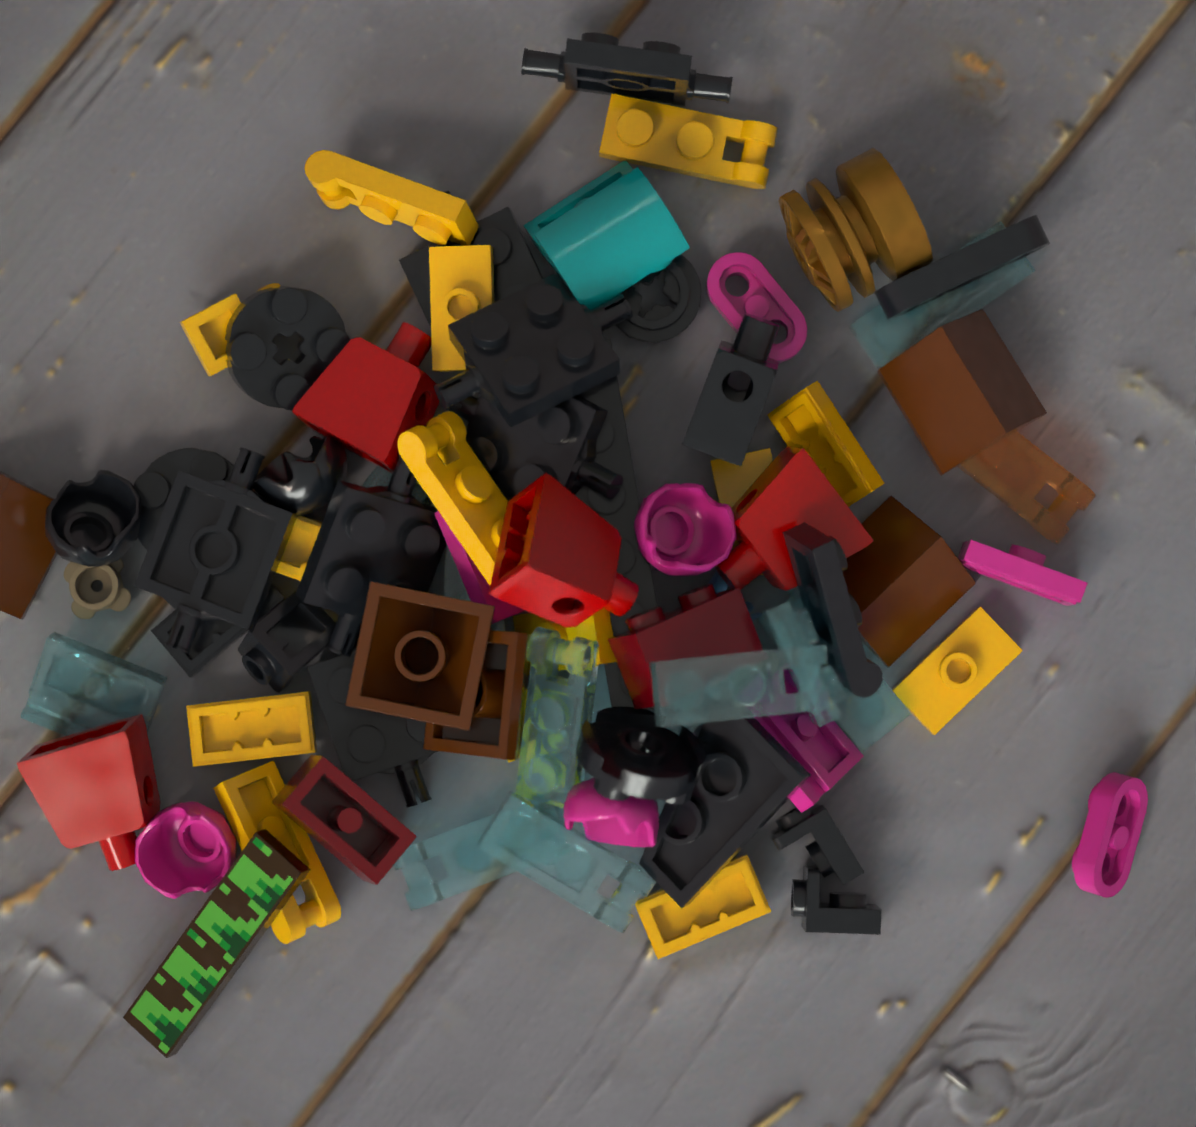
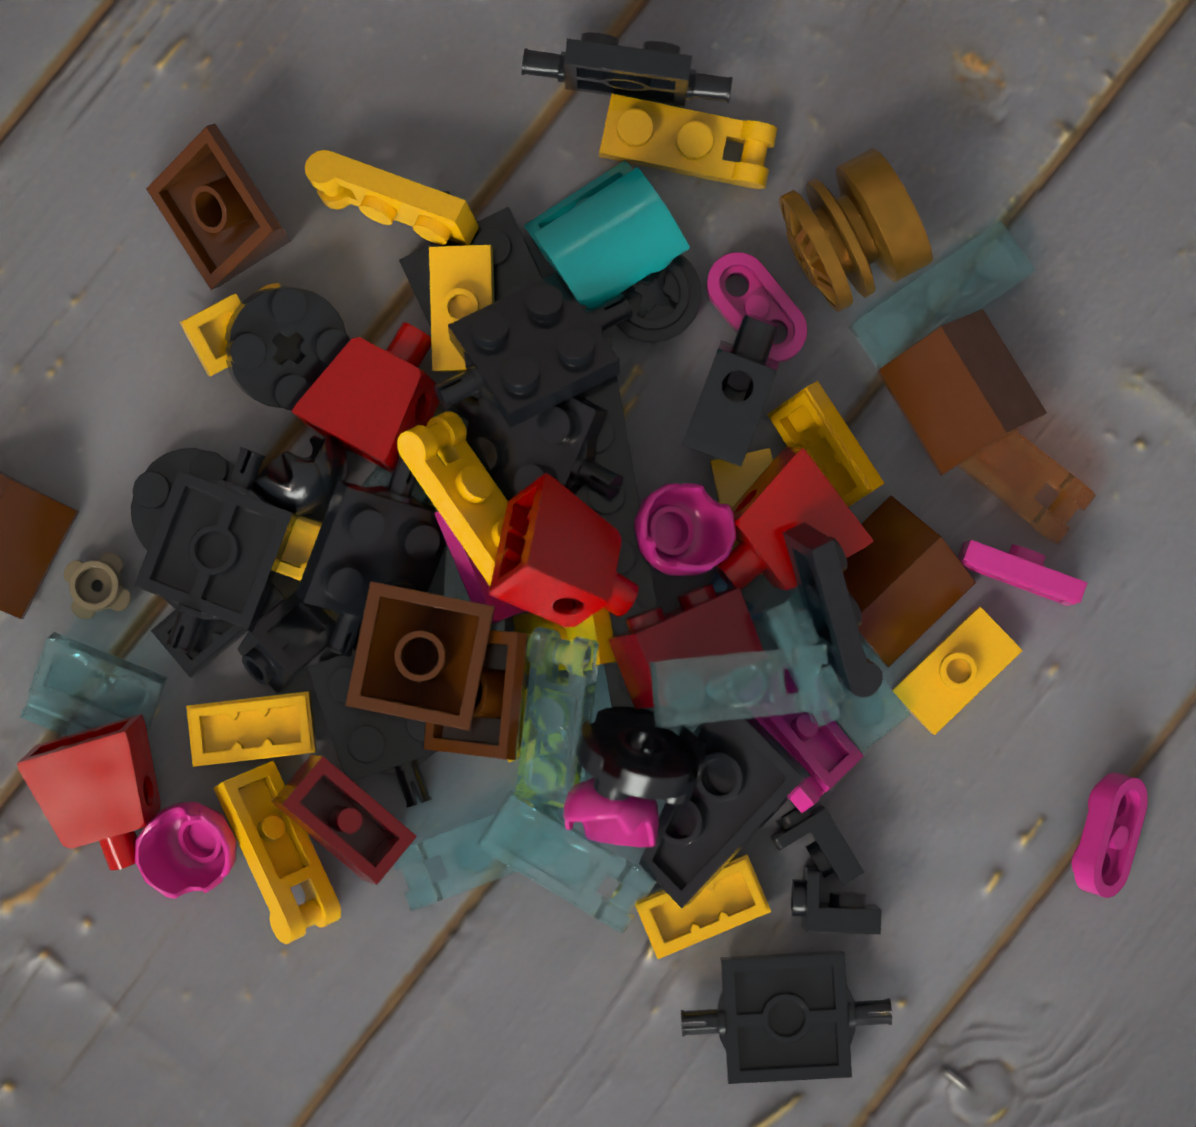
(94, 520): black hair -> none
(216, 209): none -> reddish brown slope
(216, 943): tile -> none
(786, 1017): none -> black plate
(962, 267): black beam -> none

